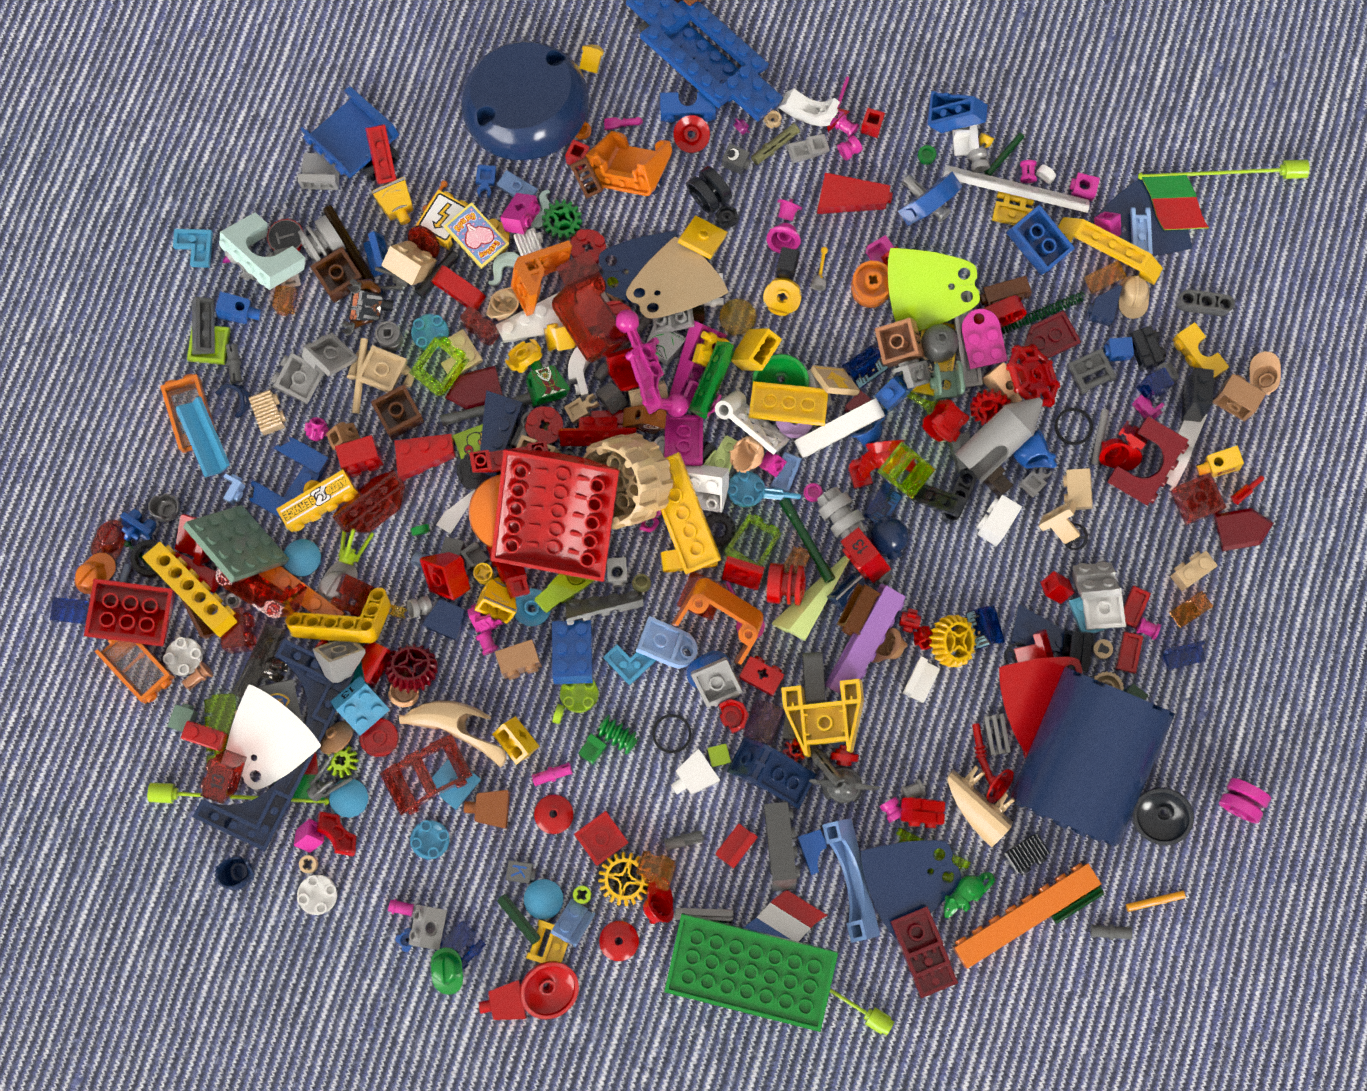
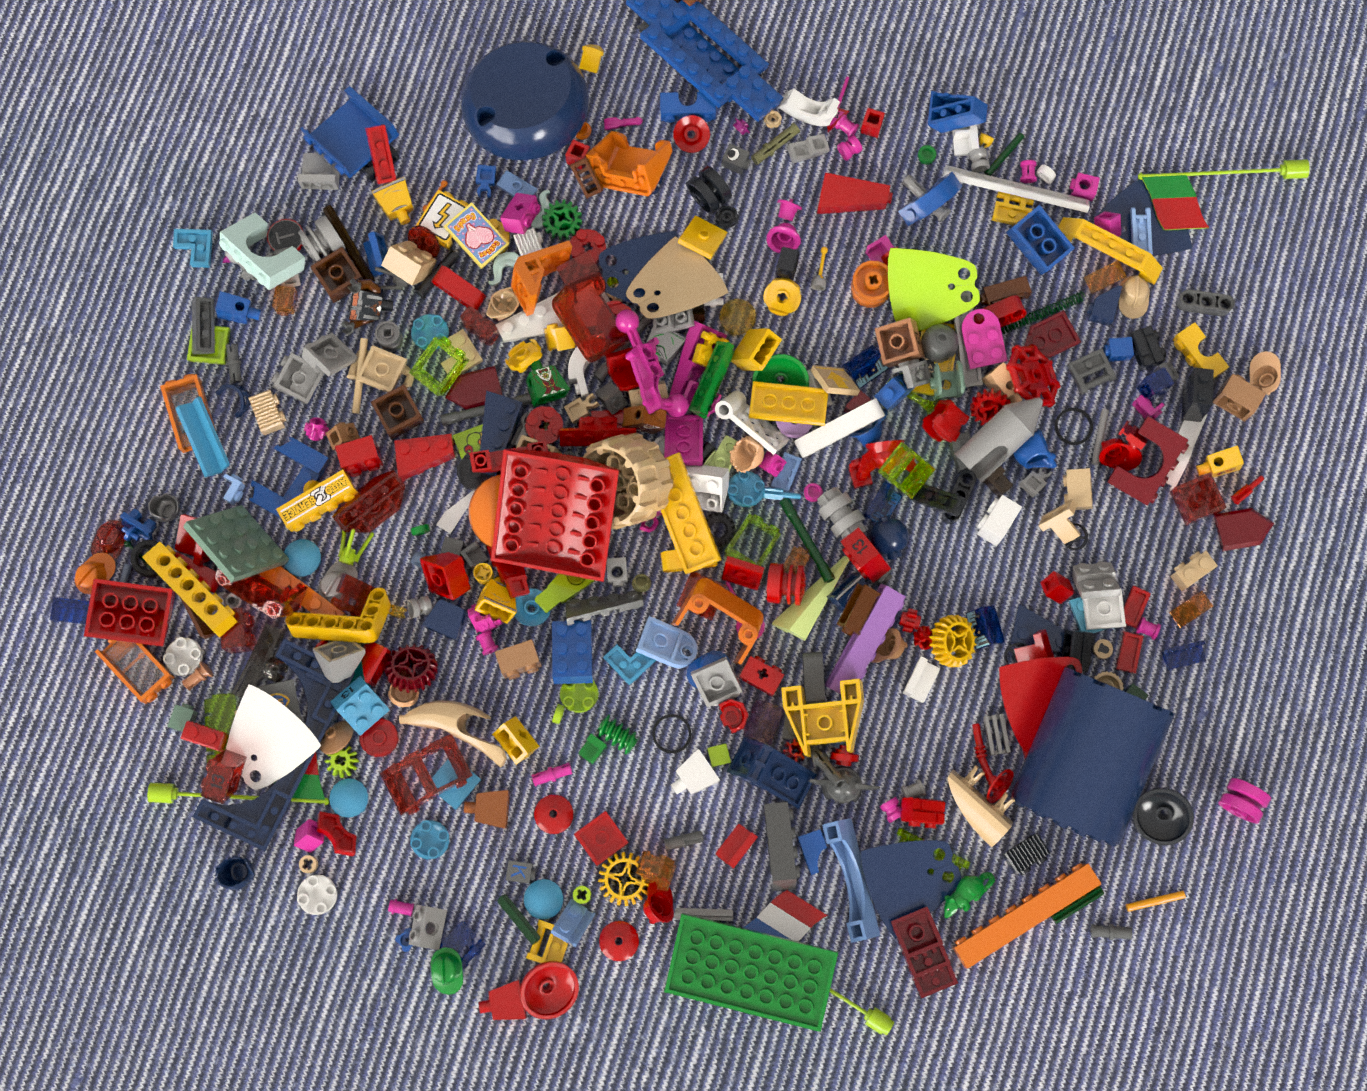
(320, 789): dark grey plant -> none

